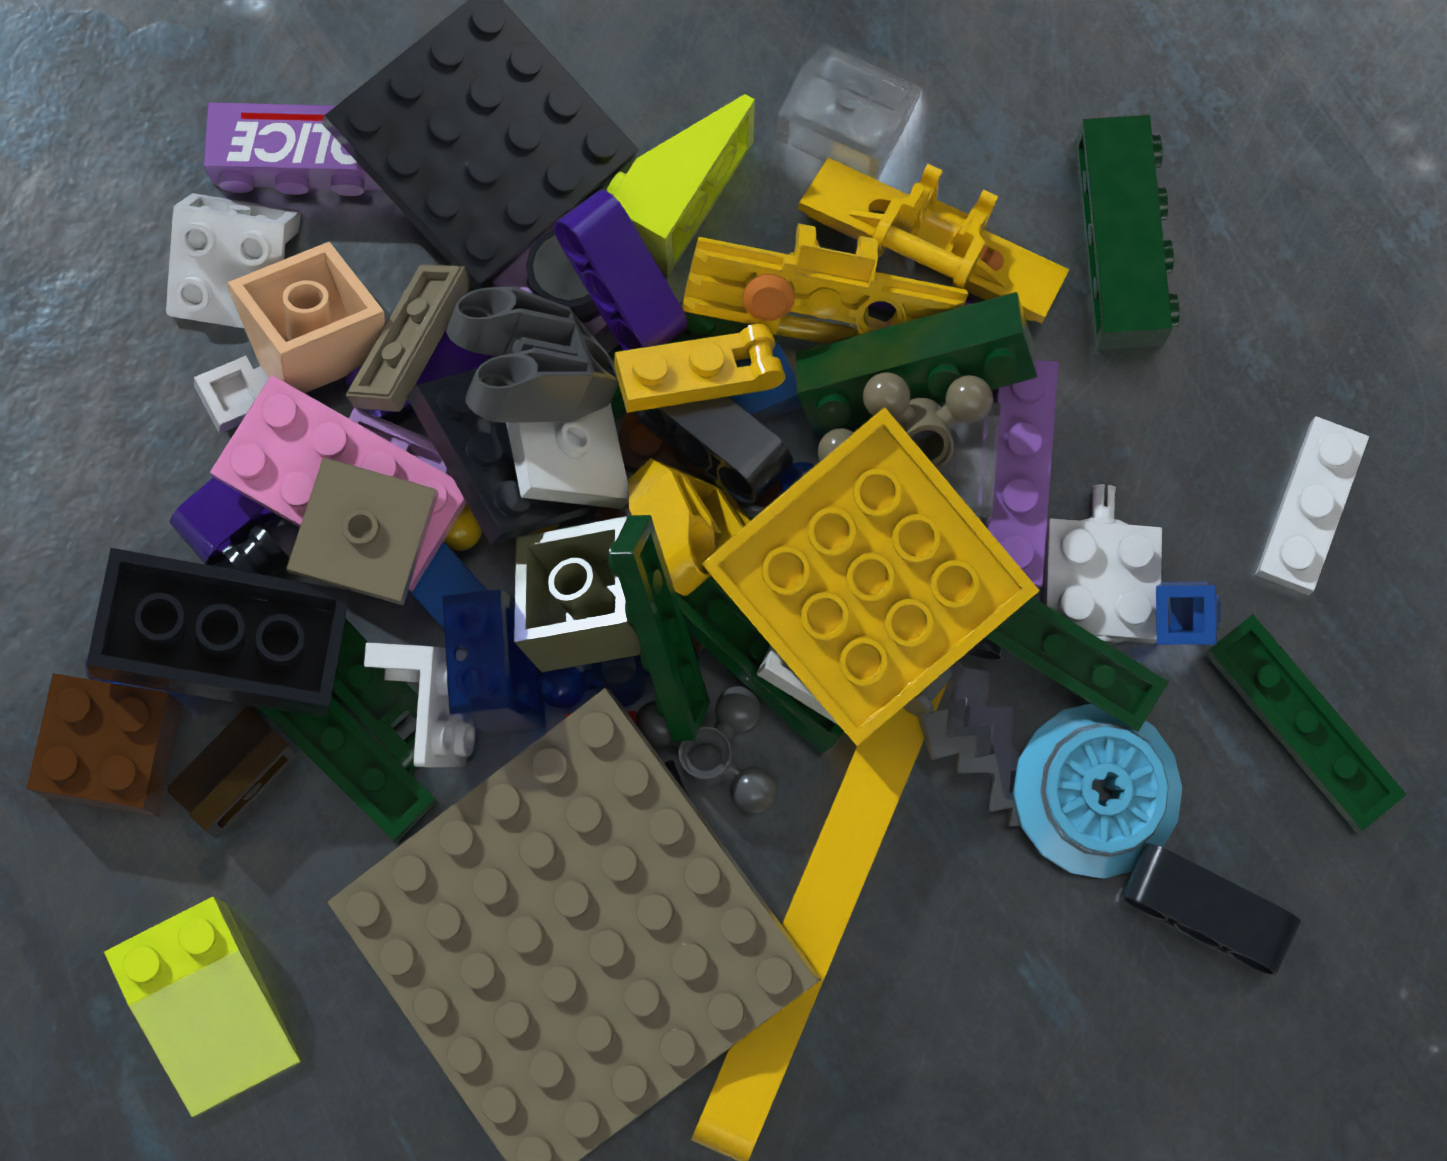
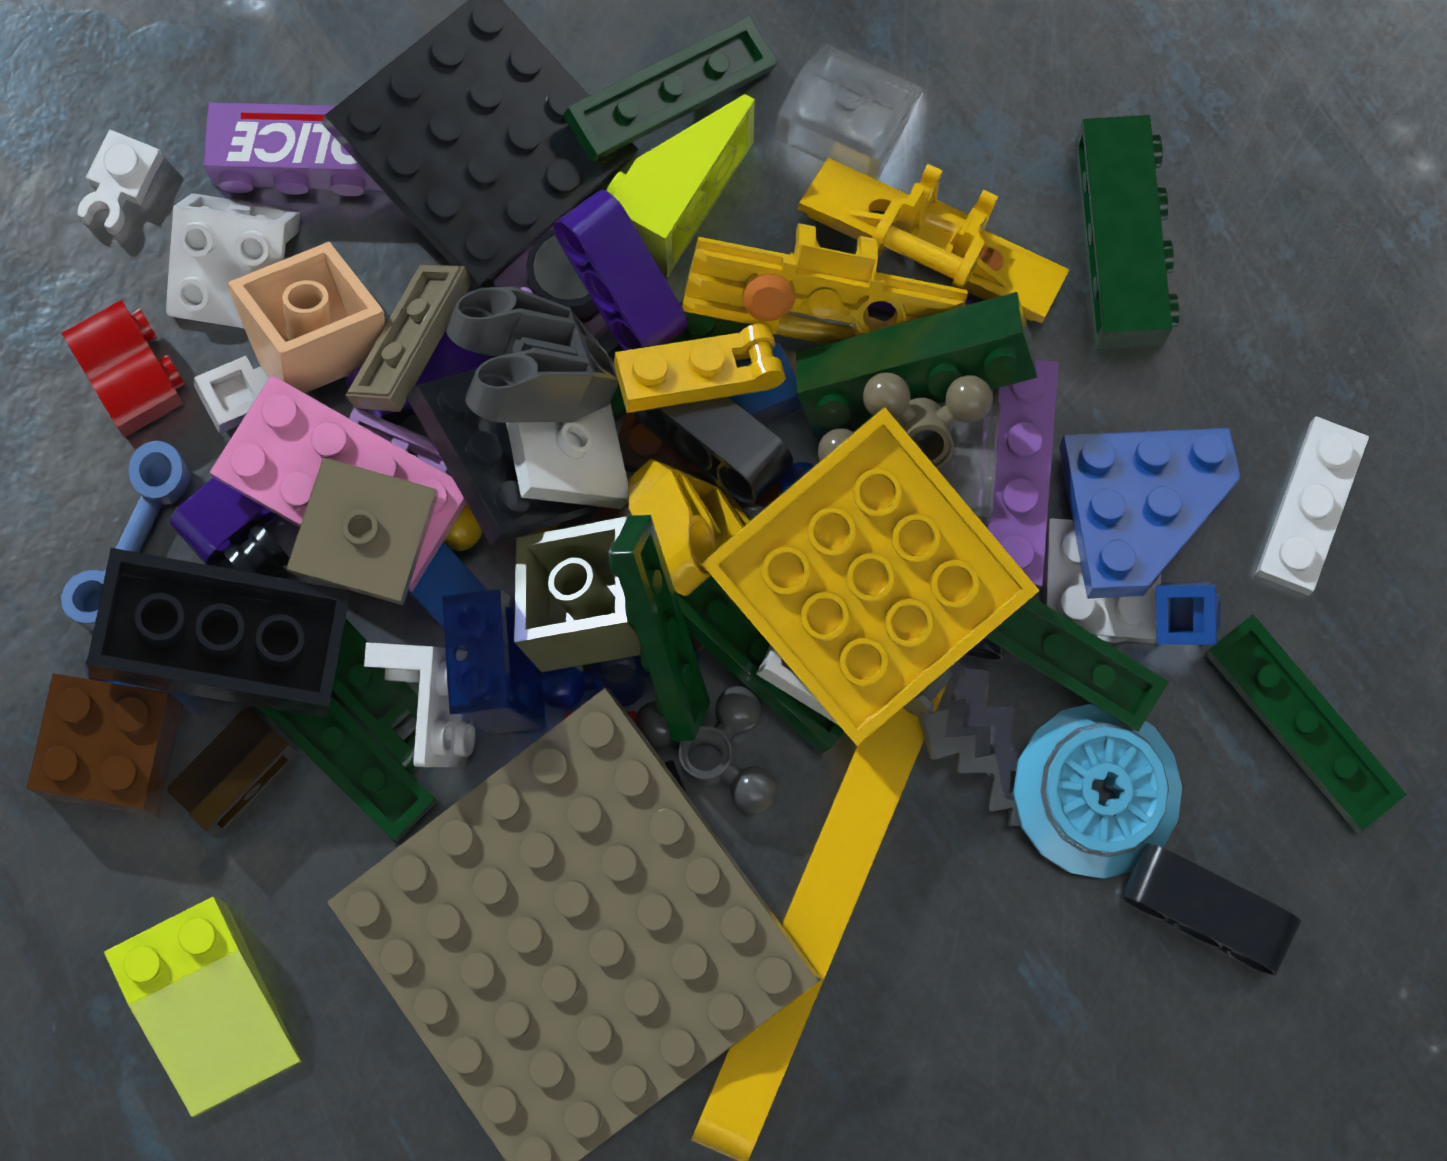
(120, 173): none -> white plate
(123, 368): none -> red brick
(161, 479): none -> medium blue piece
(669, 89): none -> dark green plate
(1142, 500): none -> blue plate

